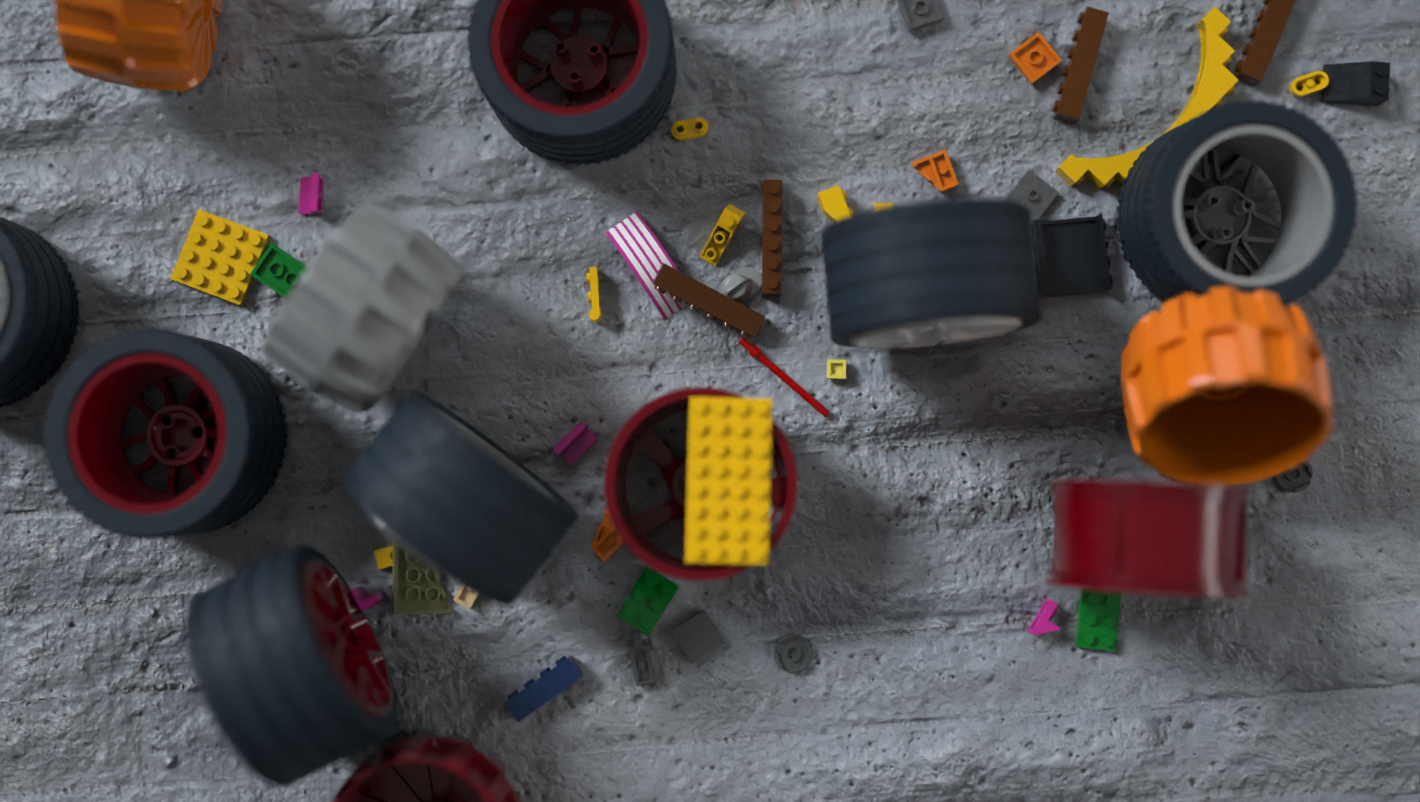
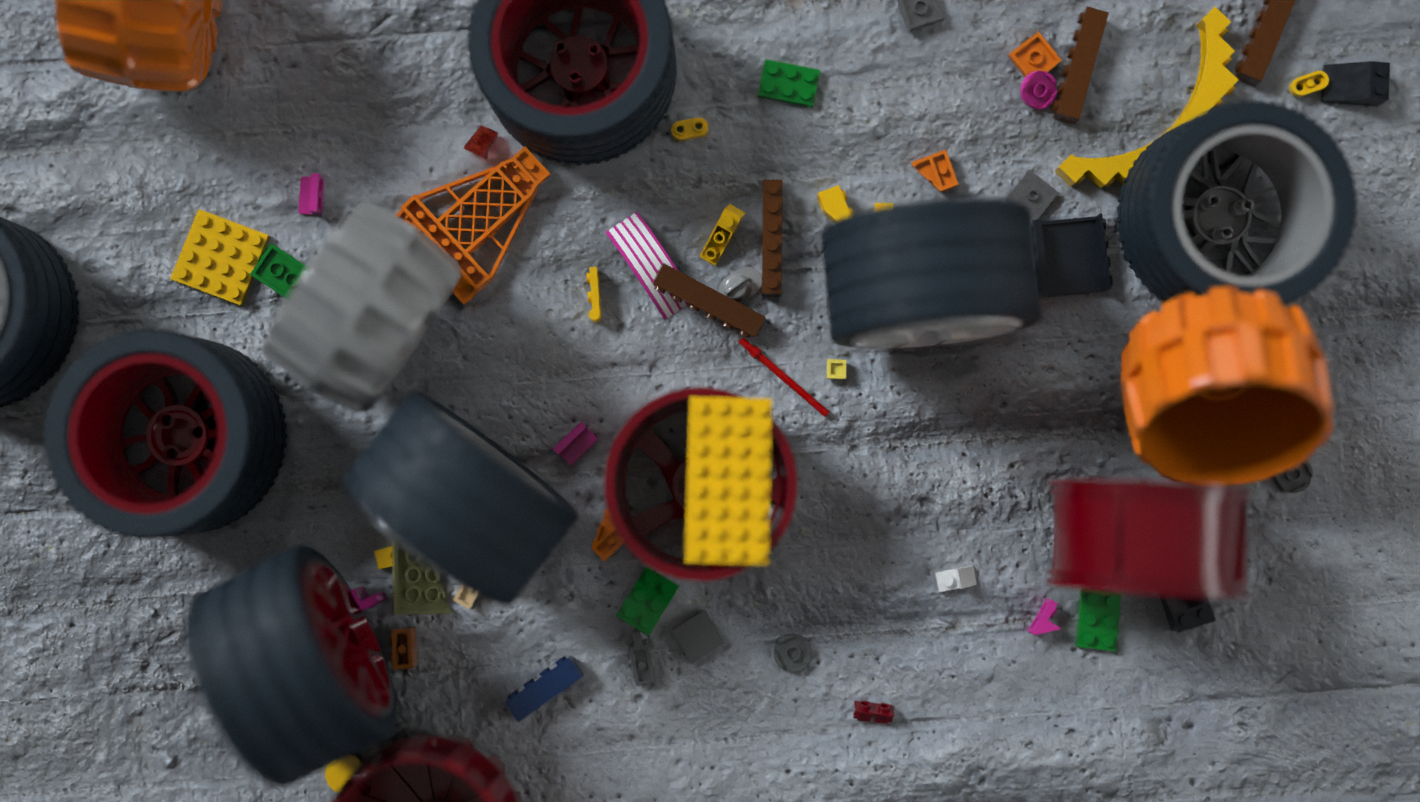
(340, 771): none -> yellow tile
(403, 648): none -> dark orange brick
(481, 142): none -> clear red slope
(521, 173): none -> orange wing
(788, 83): none -> green plate
(864, 710): none -> dark red hinge
(955, 578): none -> white slope
(1038, 89): none -> dark pink tile
(1186, 611): none -> black slope

